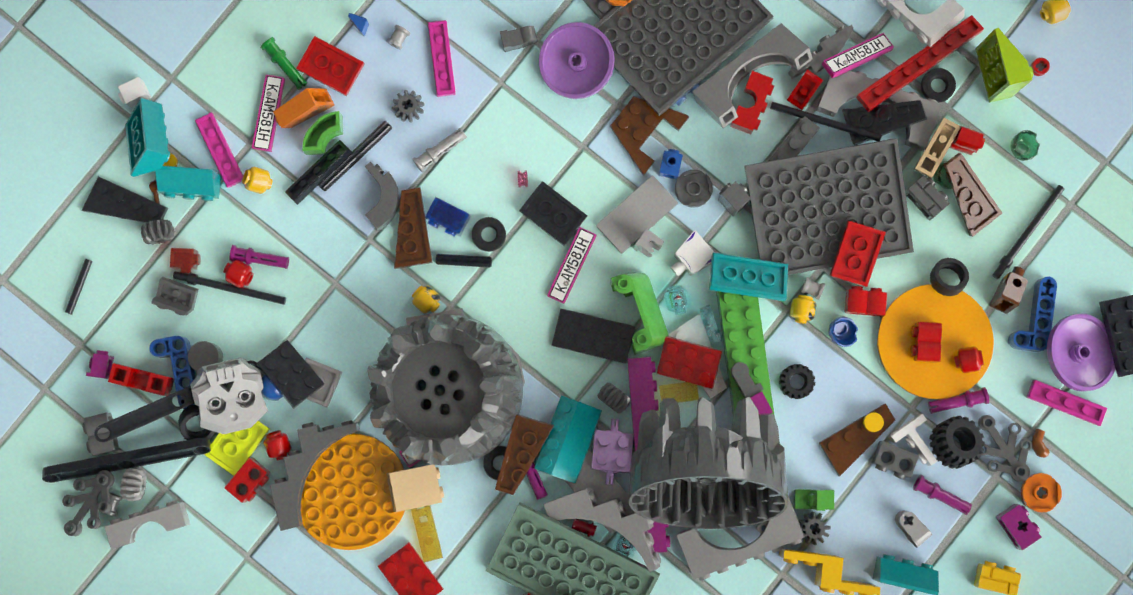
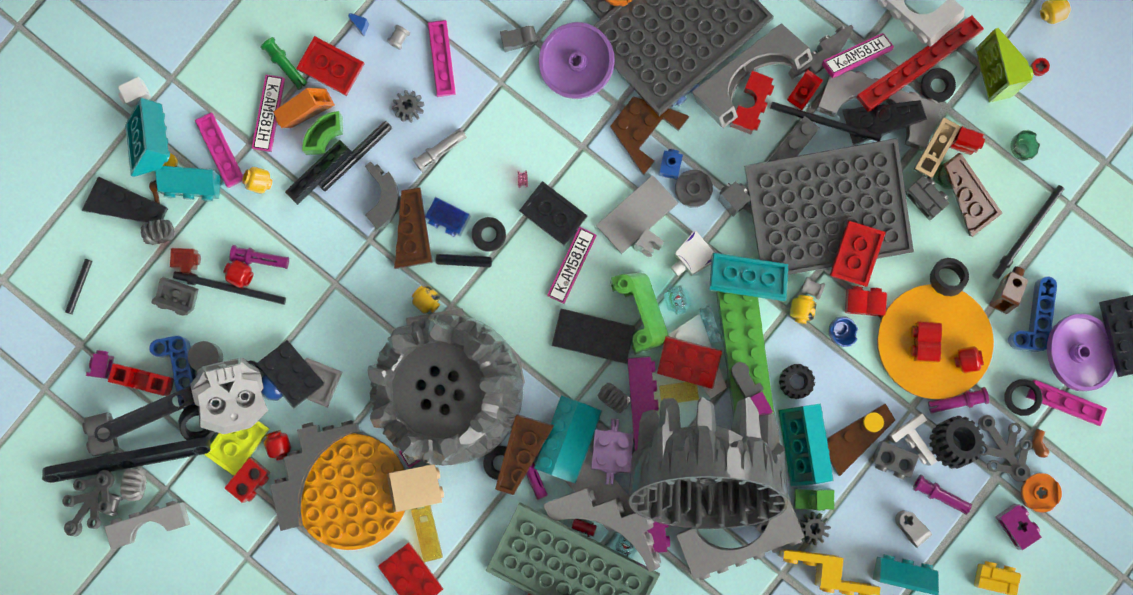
(806, 445): none -> teal slope
(1008, 397): none -> black tyre

